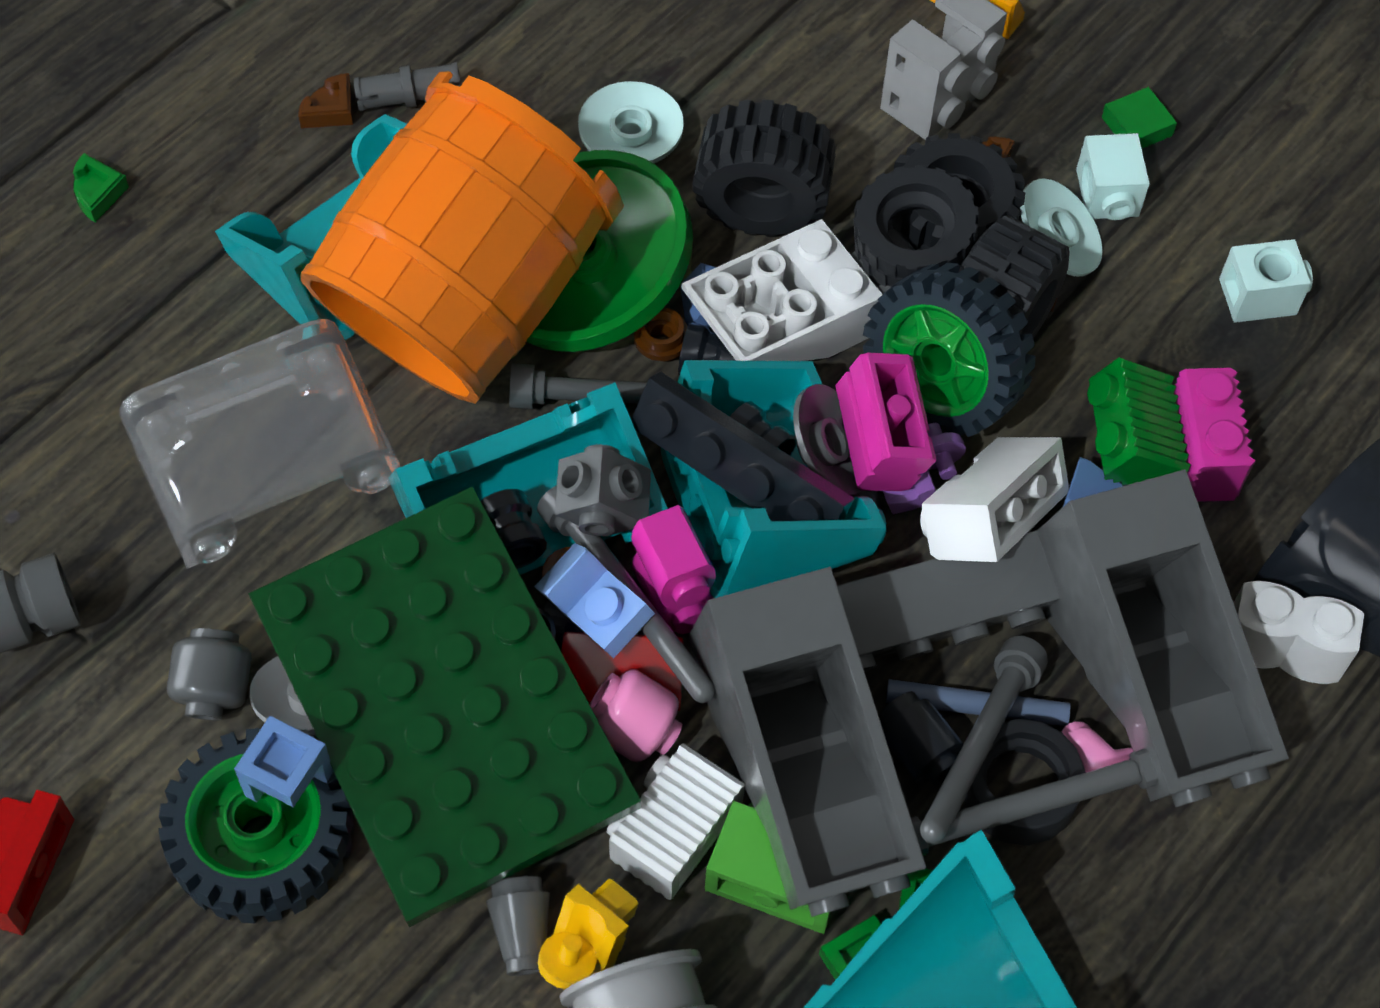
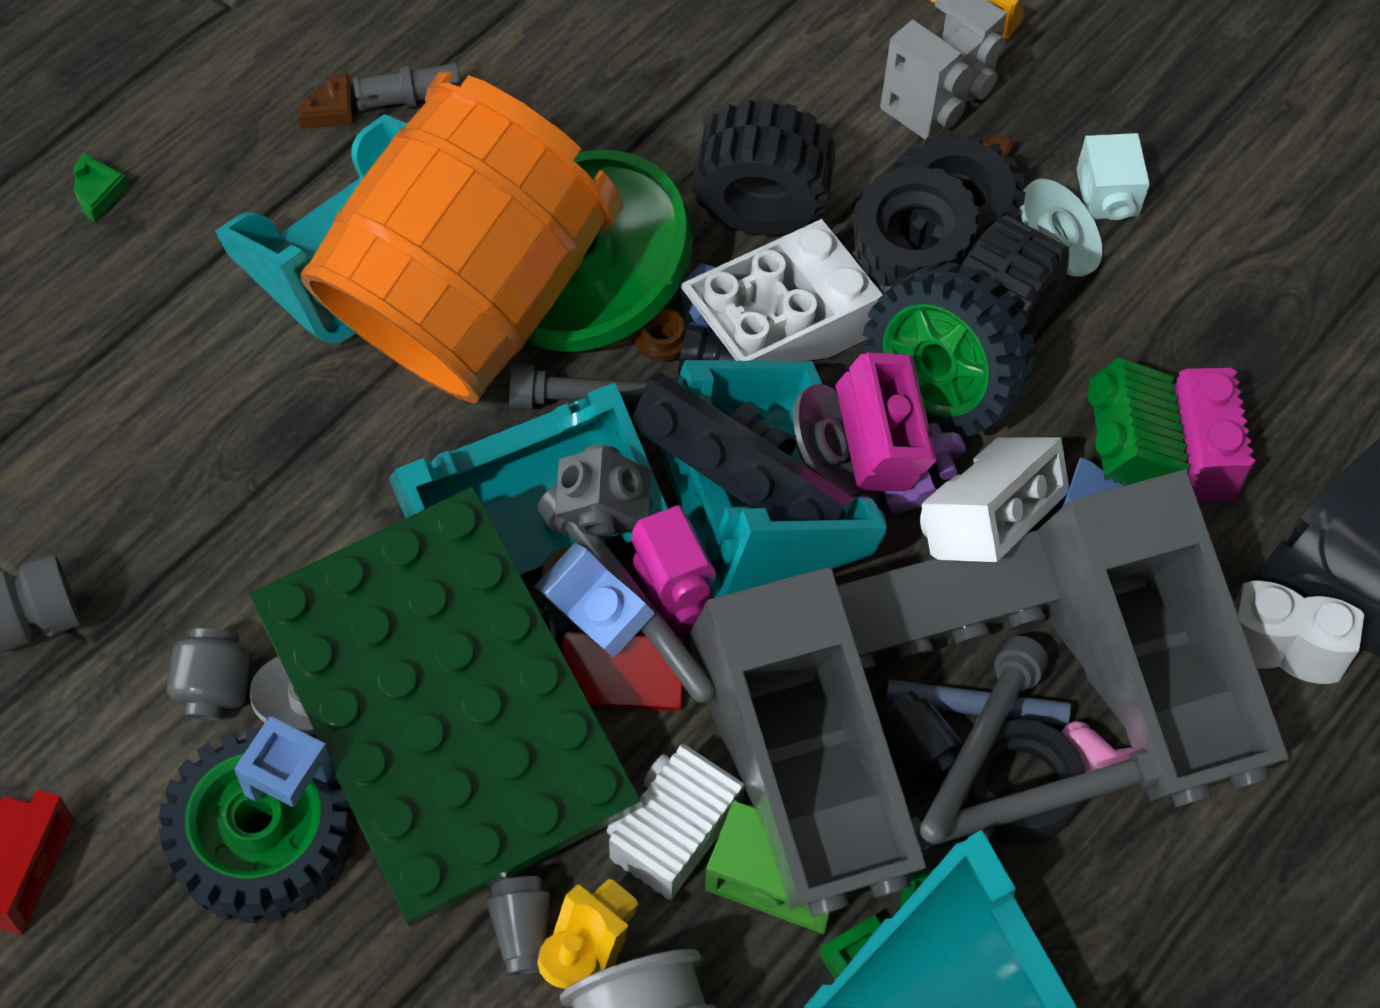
(255, 435): clear windscreen -> none
(511, 517): black wheel -> none
(631, 120): light aqua dish -> none
(636, 715): bright pink head -> none
(1140, 114): green tile -> none
(1265, 280): light aqua brick -> none

